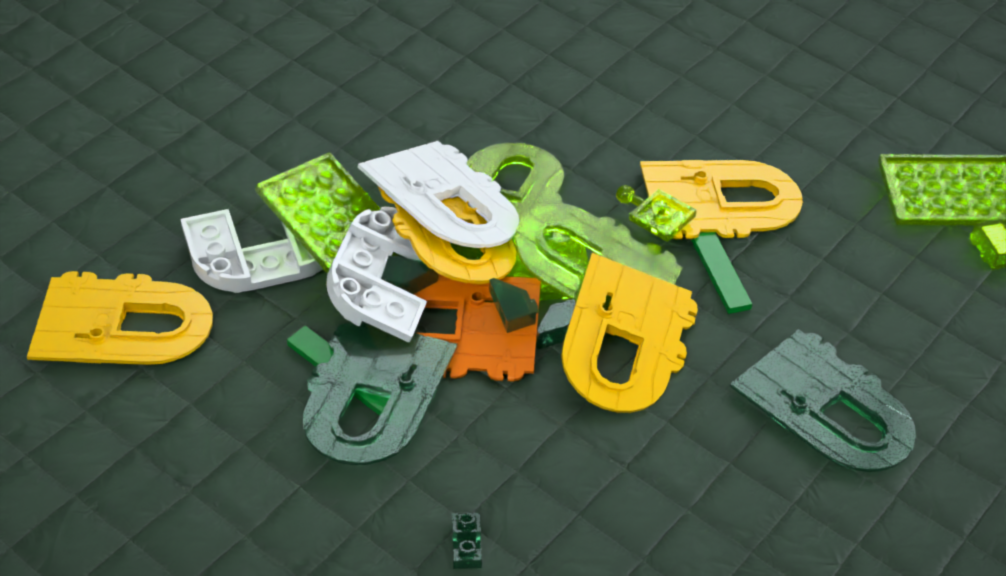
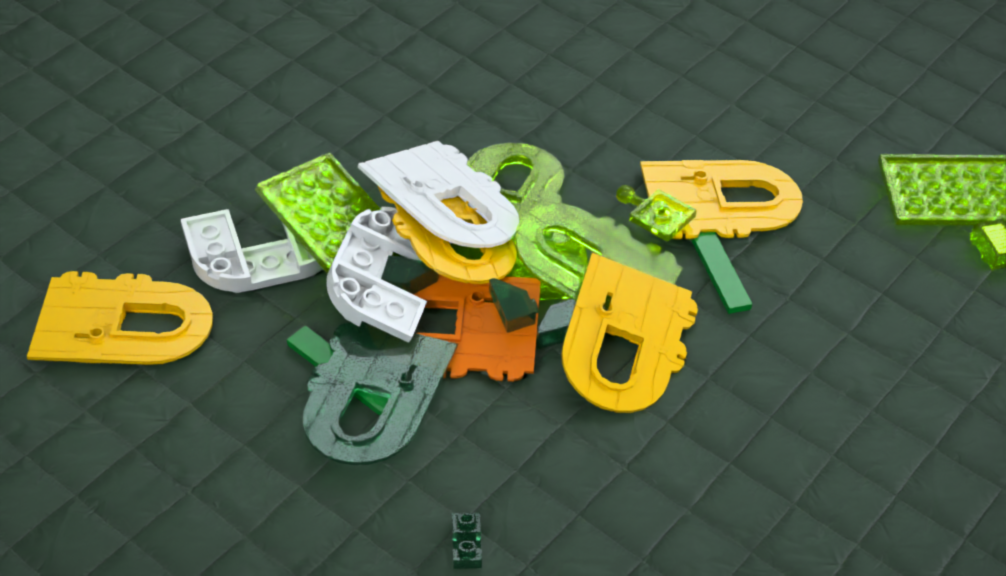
(813, 381): clear green door -> none

